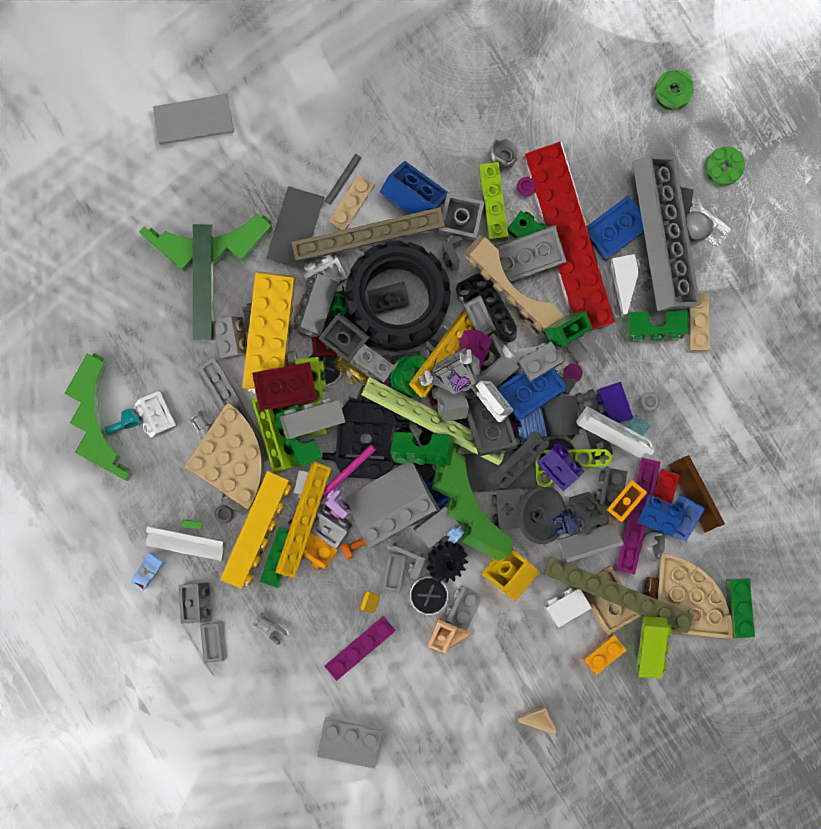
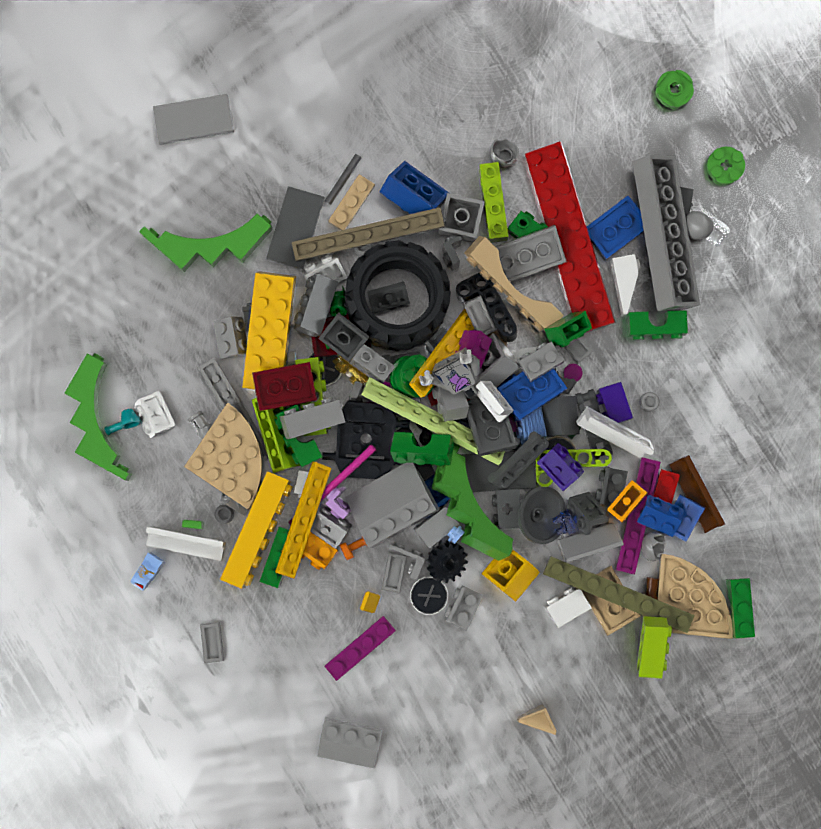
(194, 603): dark grey bracket -> none
(203, 281): dark green tile -> none
(268, 628): light grey piece -> none
(446, 636): light nougat slope -> none
(526, 186): magenta tile -> none
(604, 654): light orange brick -> none
(638, 425): clear light blue tile -> none
(699, 325): tan plate -> none

